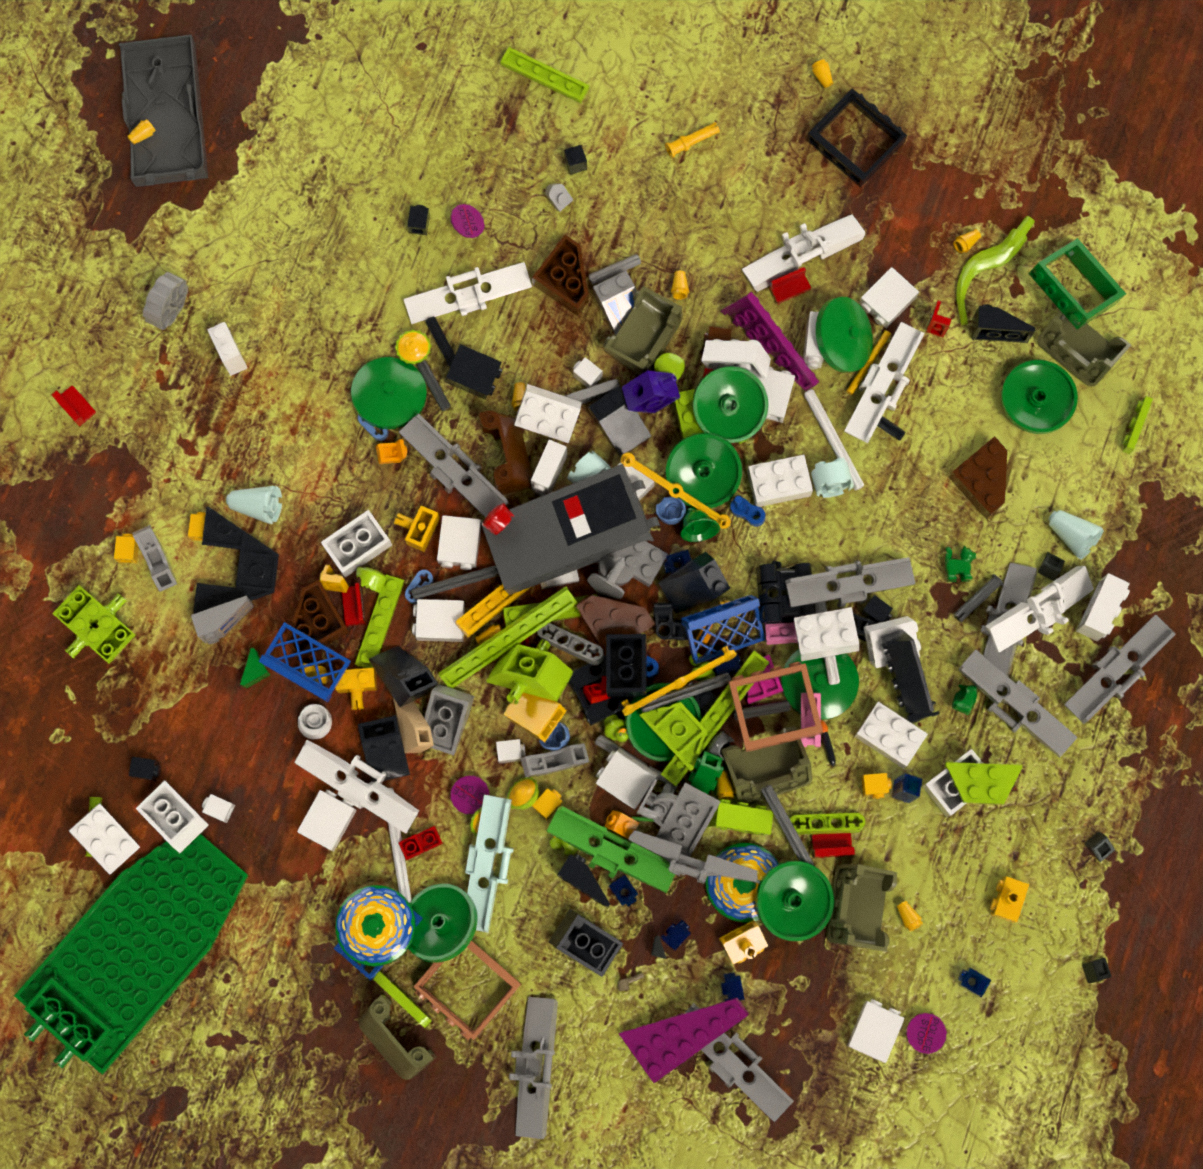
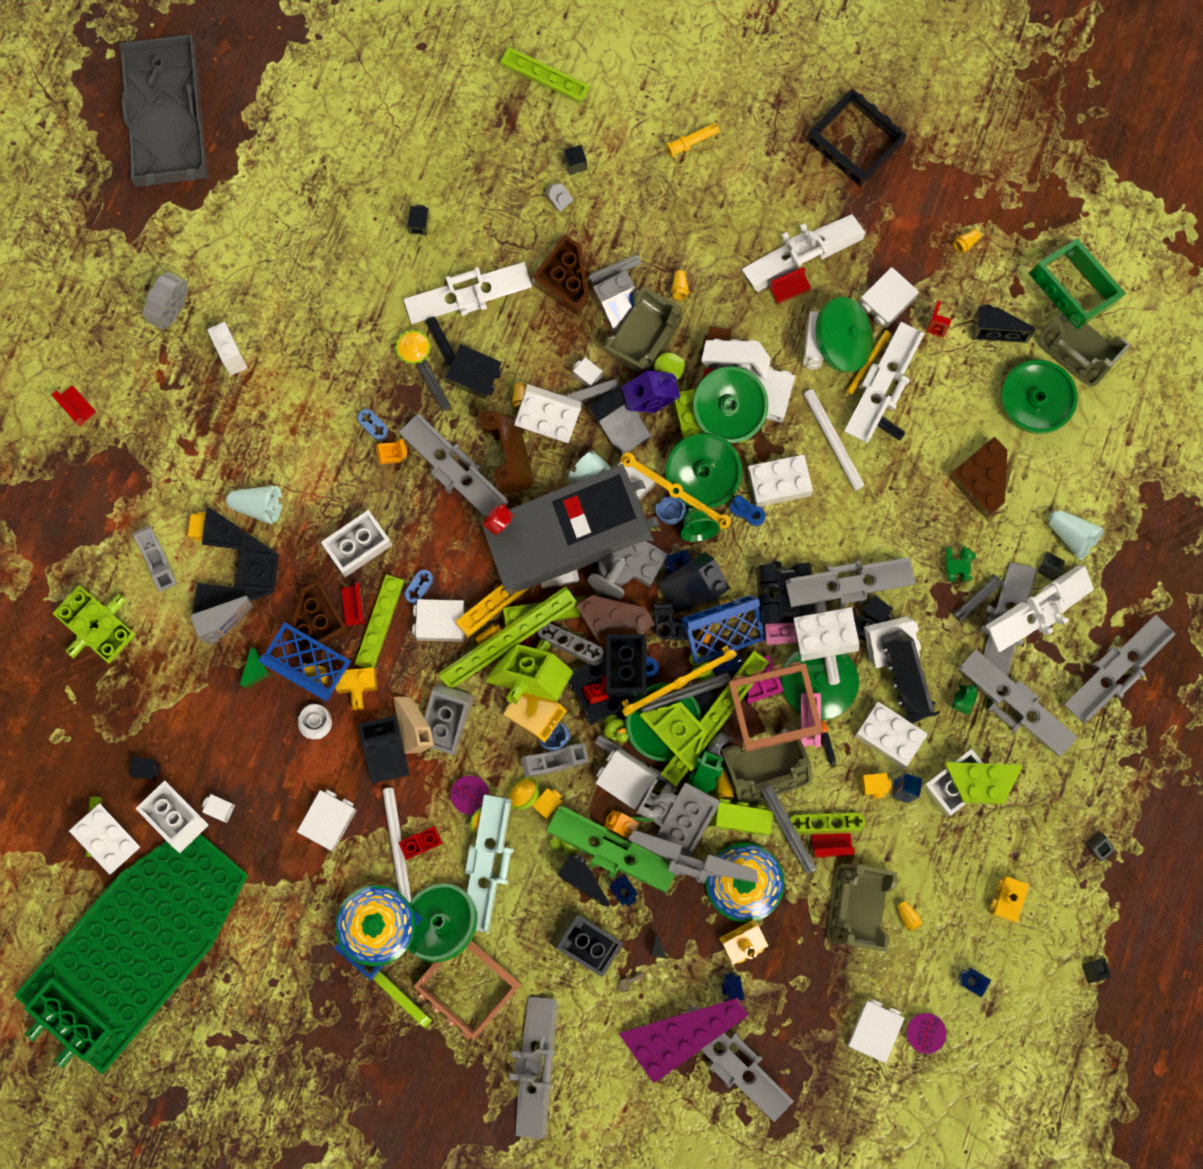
(126, 549): yellow brick -> none
(141, 132): yellow cone -> none
(325, 767): white piece -> none
(333, 581): yellow bracket -> none
(371, 578): lime hair -> none
(372, 1024): olive windscreen -> none
(388, 392): green dish -> none
(403, 675): black slope -> none
(420, 528): yellow brick -> none
(455, 582): dark grey axle -> none
(459, 542): white brick -> none
(467, 221): magenta piece -> none
(510, 751): white brick -> none
(548, 468): white brick -> none
(676, 935): clear blue brick -> none
(760, 327): magenta wing -> none
(764, 709): dark grey axle -> none
(794, 901): green dish -> none
(822, 73): yellow cone -> none
(832, 478): light aqua brick -> none
(989, 259): lime animal -> none
(1103, 607): white brick -> none
(1136, 424): lime plate -> none

